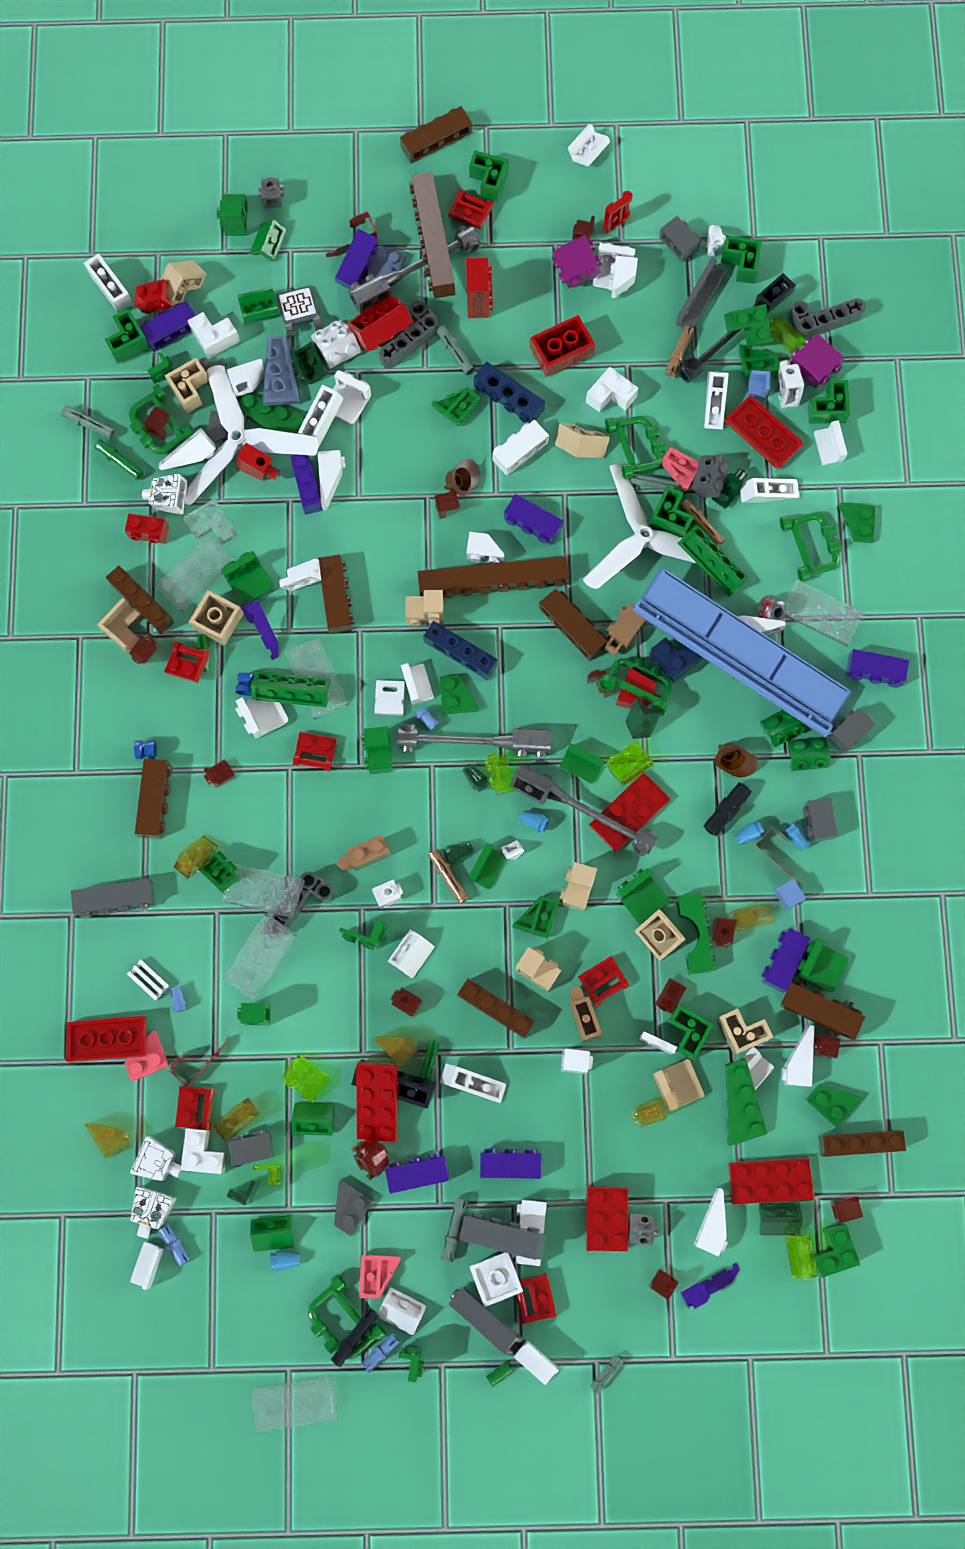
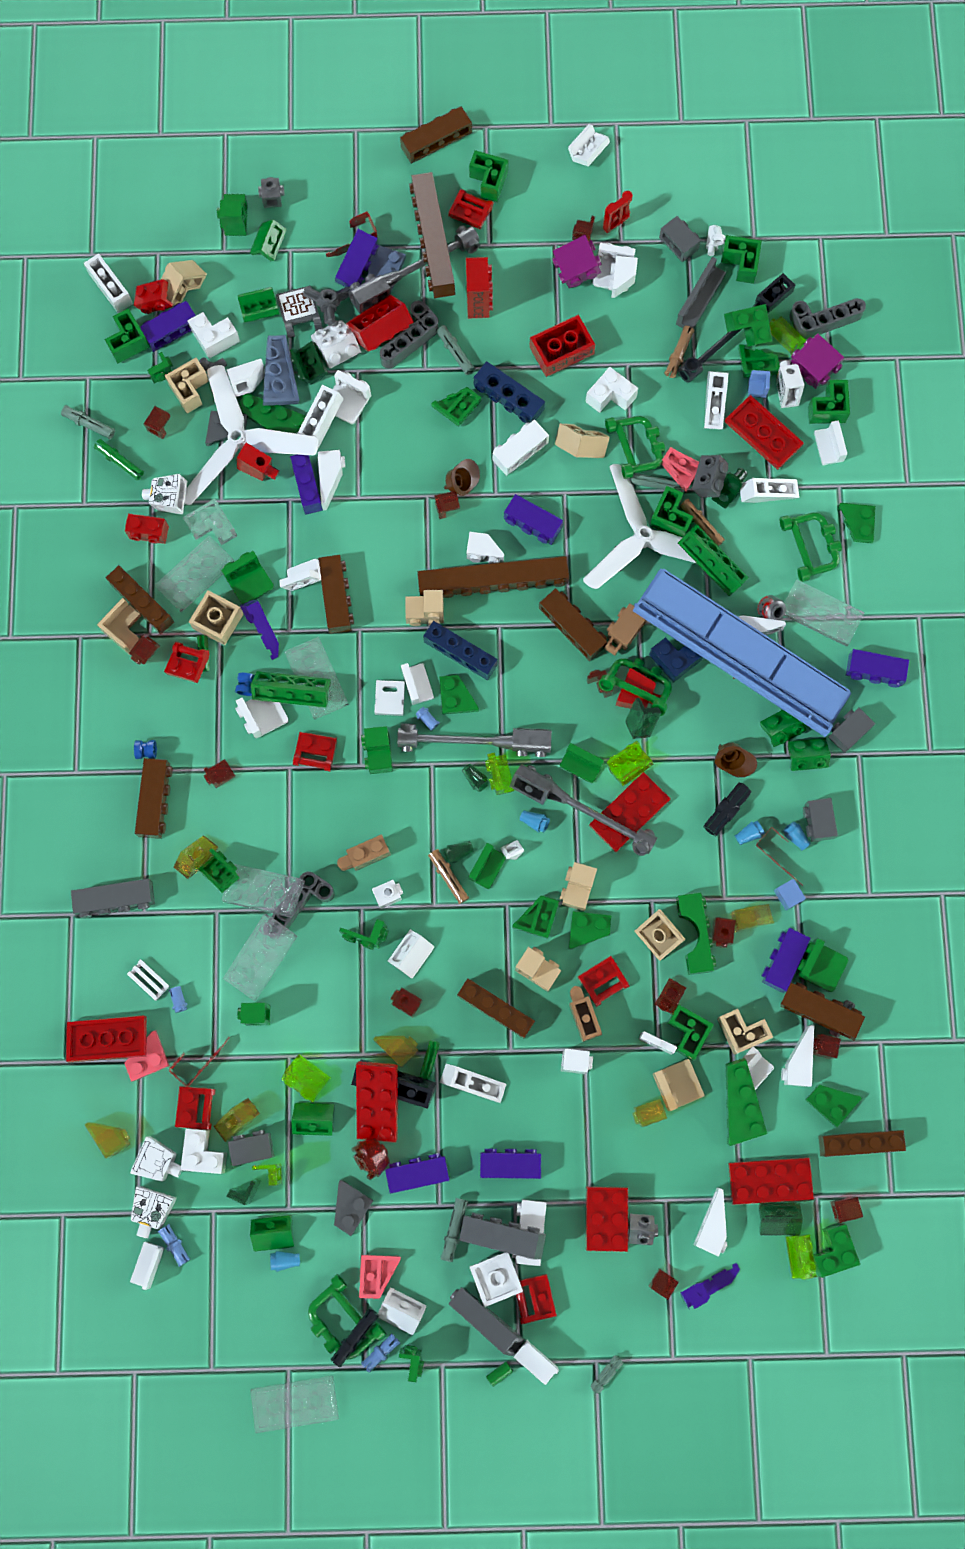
(146, 439): green bar -> none
(190, 451): white slope -> none
(327, 301): none -> dark grey bush
(588, 928): none -> green wing
(642, 895): green bracket -> none

